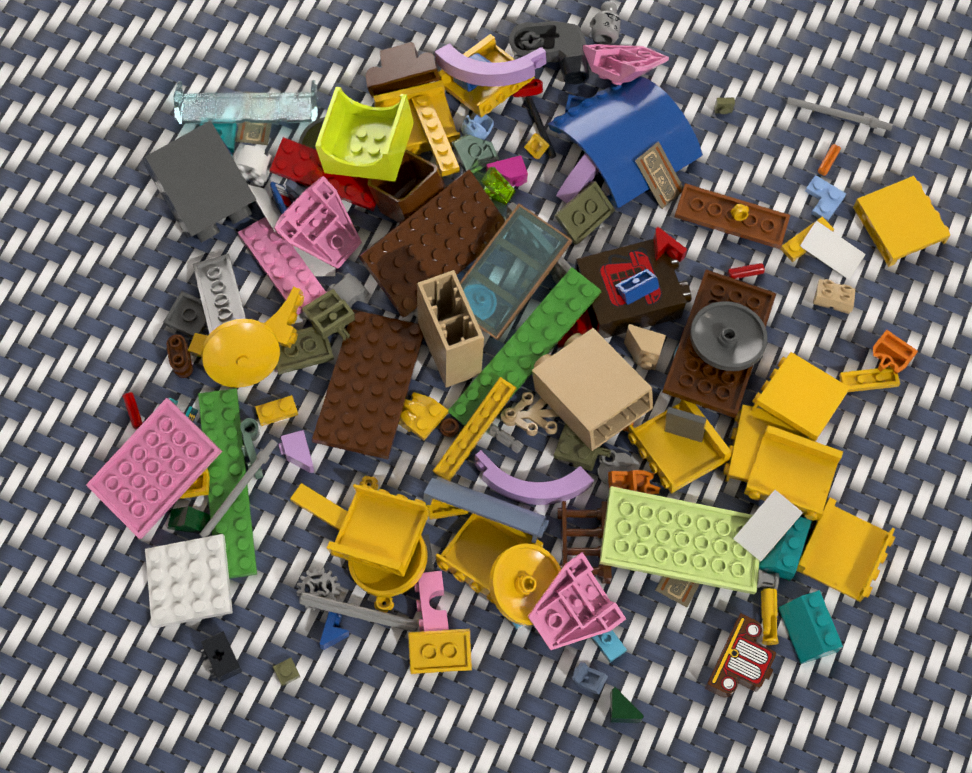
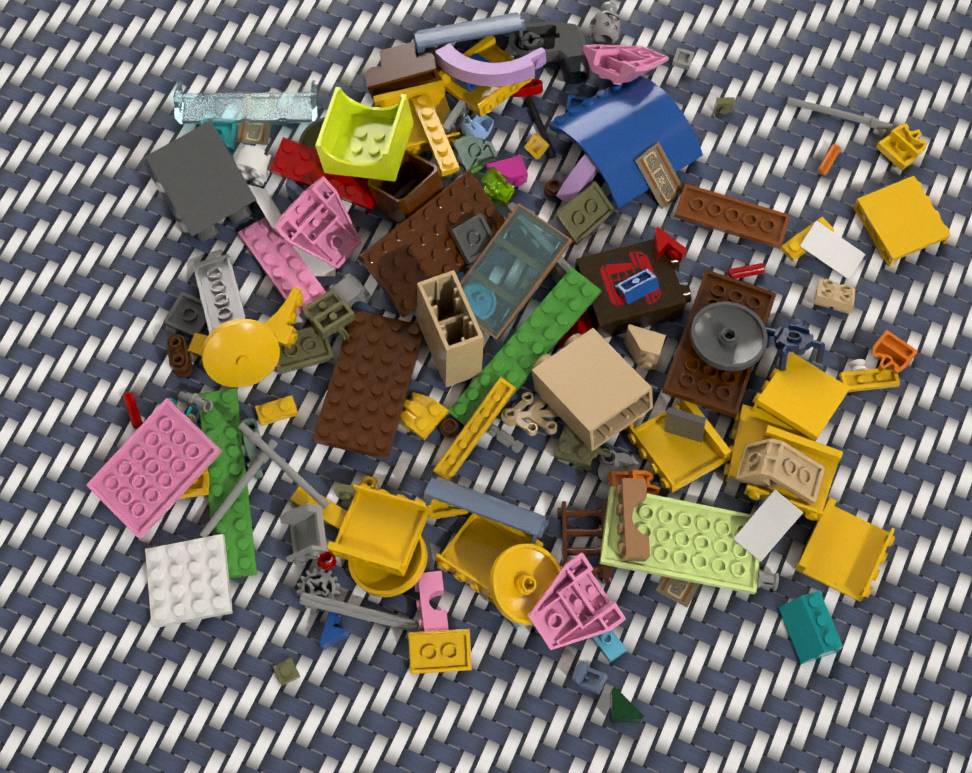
(188, 520): dark green slope -> none
(195, 400): none -> light grey pin
(218, 645): black brick -> none
(255, 438): none -> light grey bar
(280, 196): slope -> none
(296, 450): lavender slope -> none
(306, 532): none -> light grey panel
(324, 557): none -> red plate
(344, 491): none -> olive plate
(384, 608): yellow plate -> none
(454, 117): none -> light grey plate
(468, 31): none -> cylinder
(472, 237): none -> dark grey plate
(533, 492): lavender arch -> none
(552, 187): none -> reddish brown plate
(633, 544): none -> medium nougat arch
(683, 58): none -> light grey plate
(740, 212): yellow plate -> none
(742, 660): brick -> none
(769, 616): yellow piece -> none
(777, 464): none -> tan bracket
(787, 552): teal slope -> none
(796, 340): none -> dark blue plate
(829, 197): light blue plate -> none
(857, 365): none -> white bush
(902, 146): none -> yellow plate

